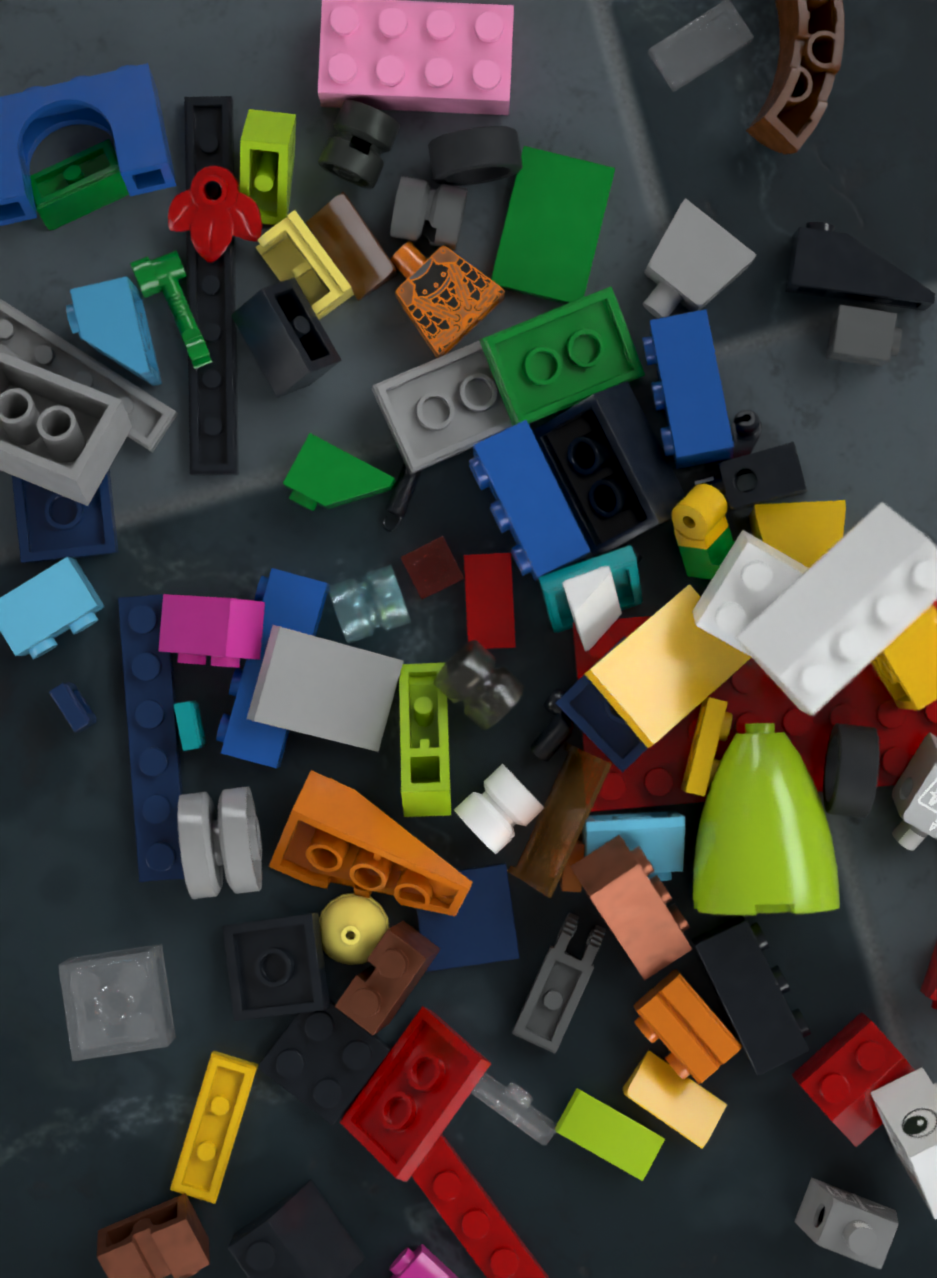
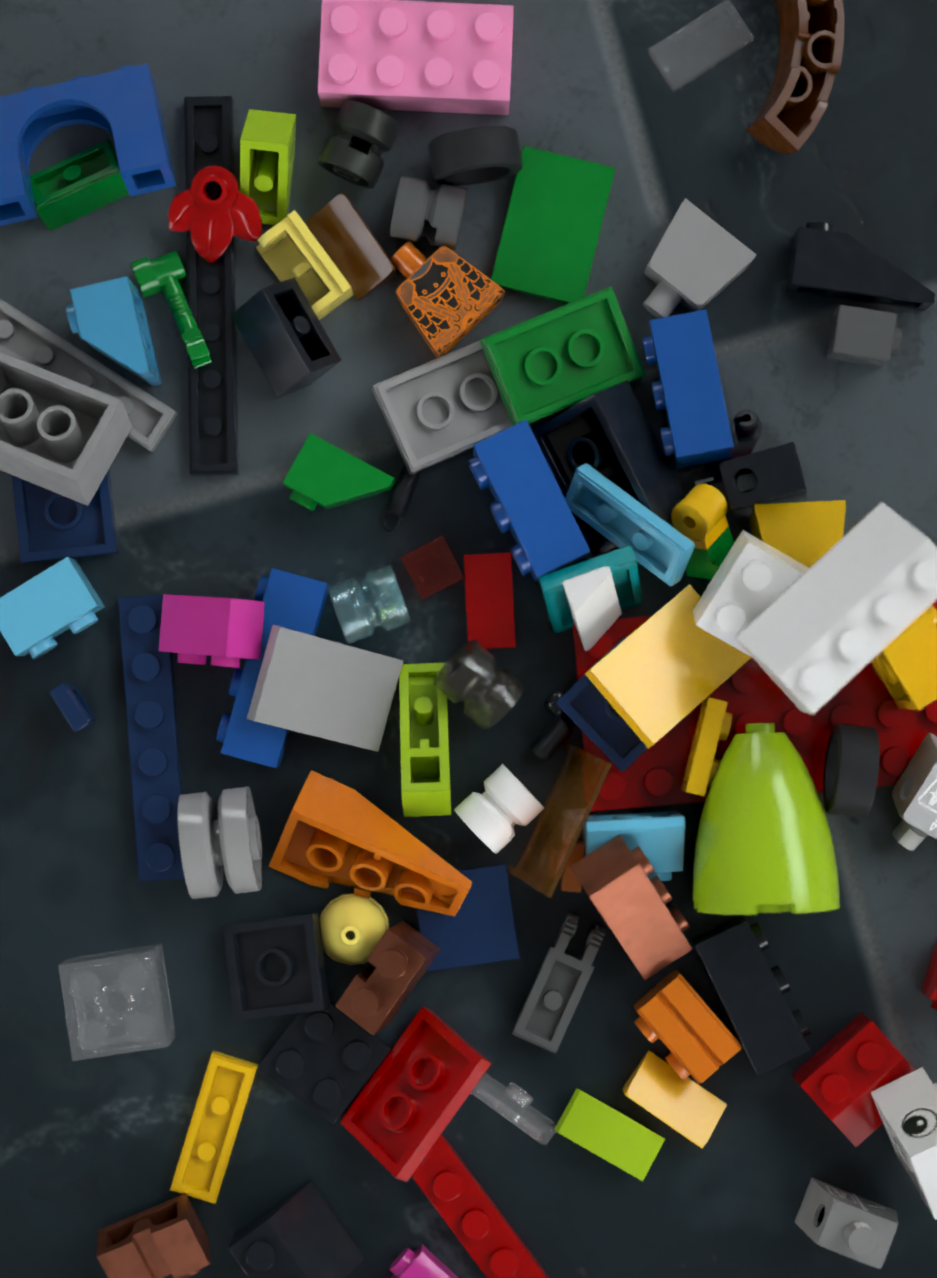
(190, 725): teal tile -> none
(629, 523): none -> medium azure tile

